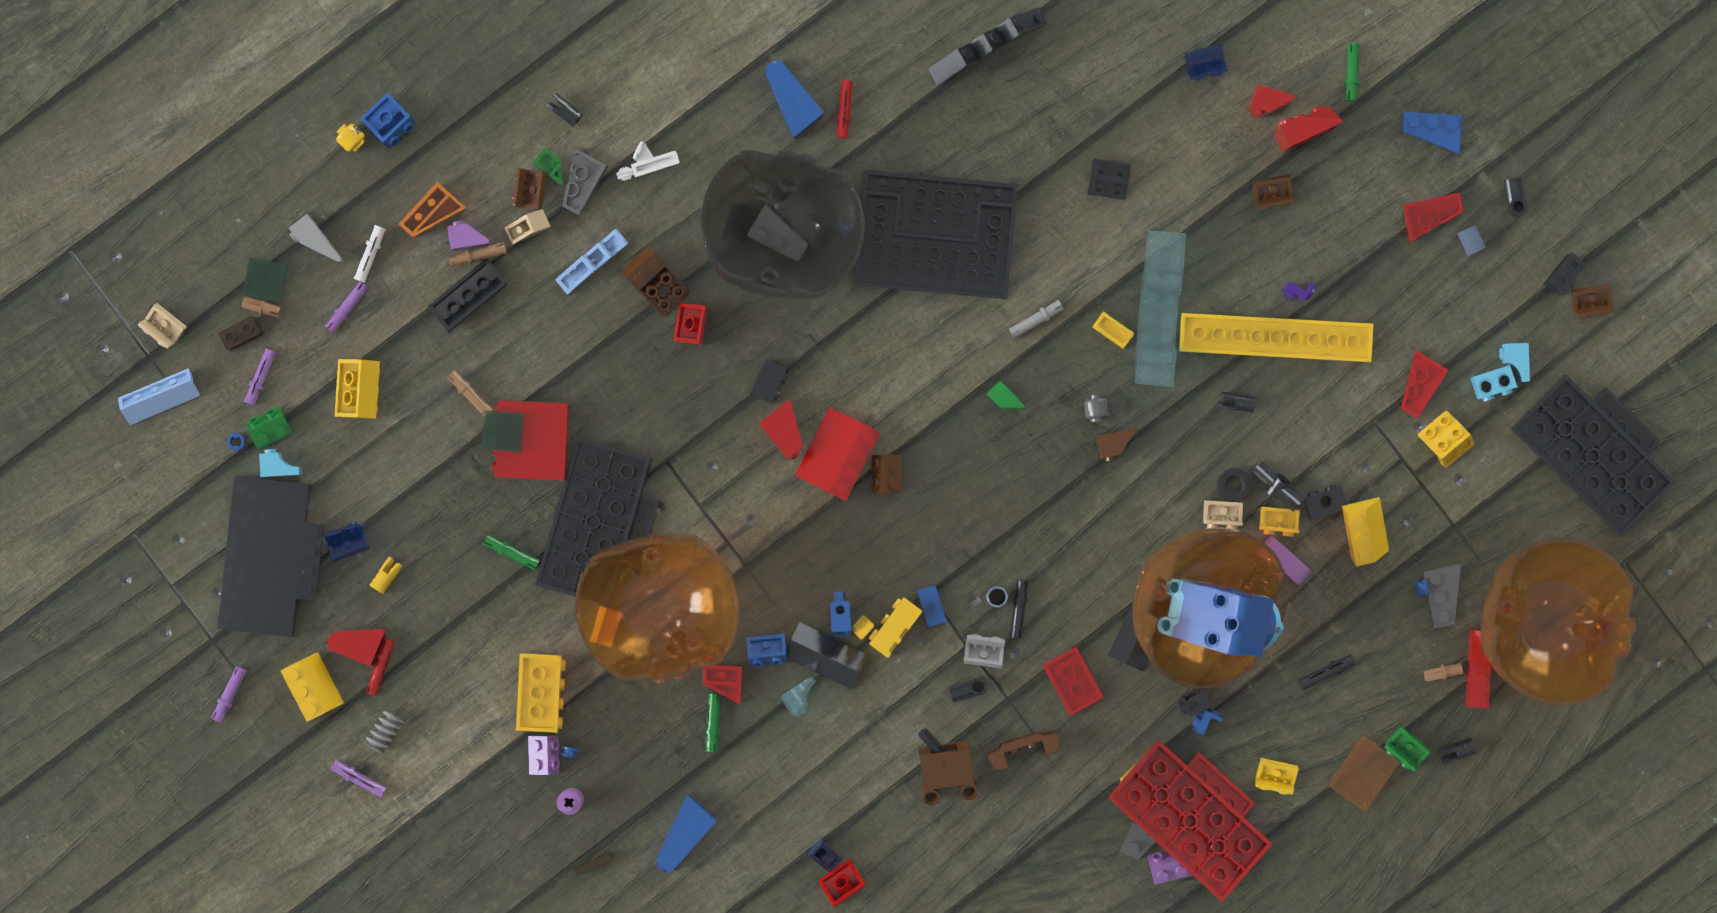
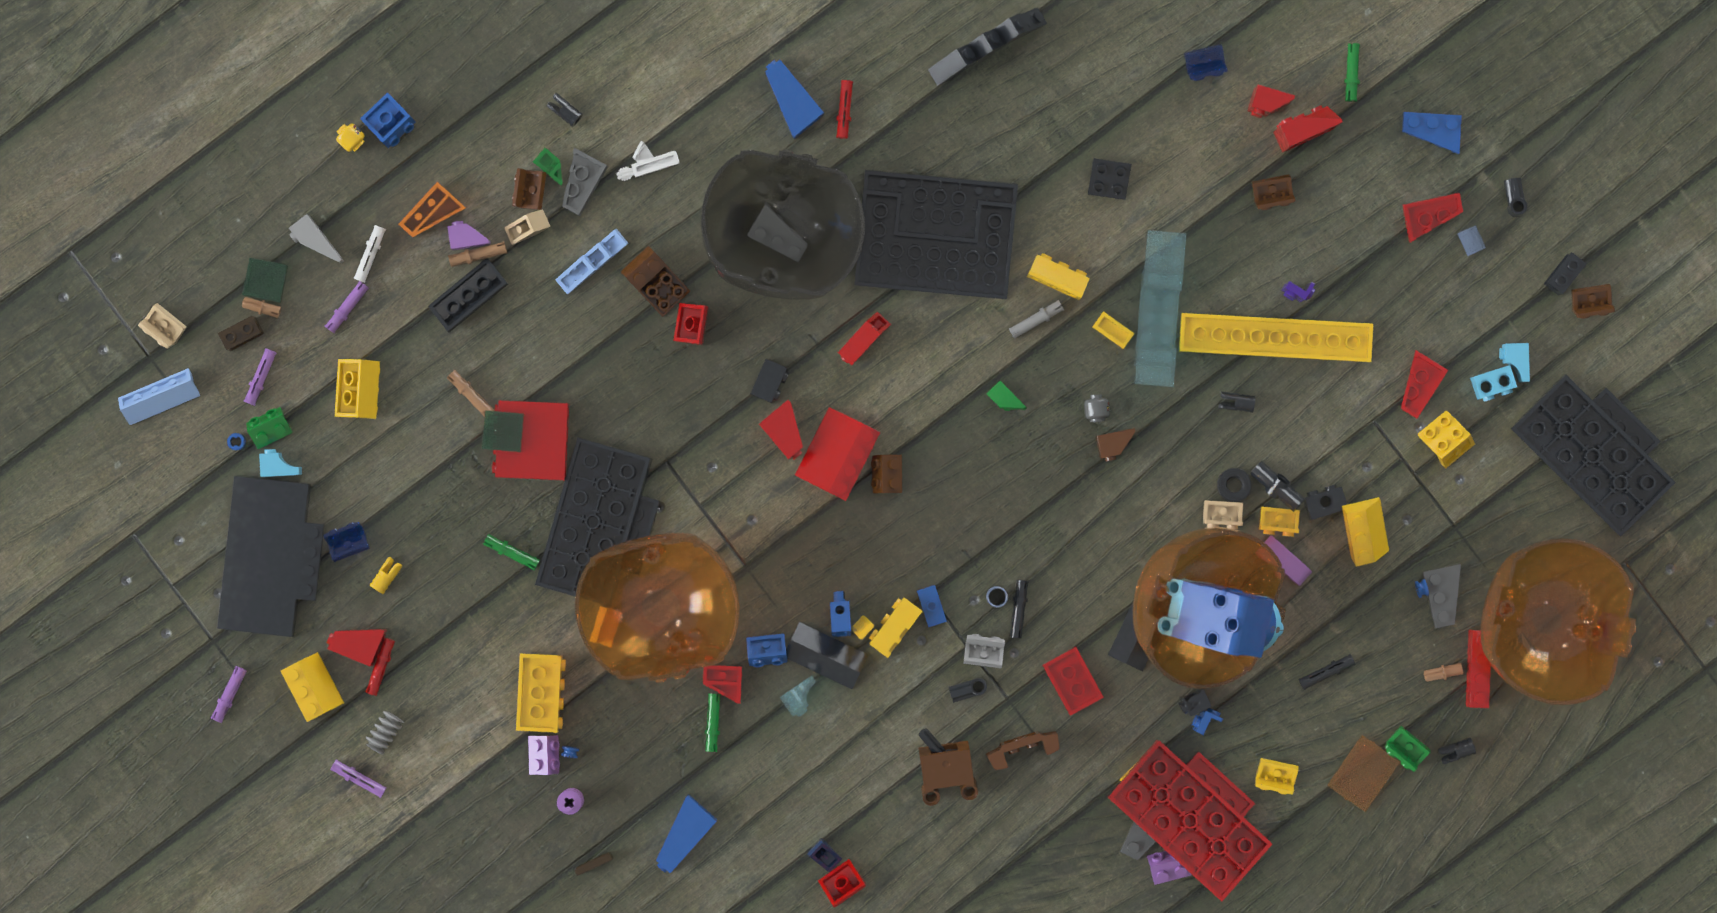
(864, 338): none -> red slope
(1058, 276): none -> yellow slope

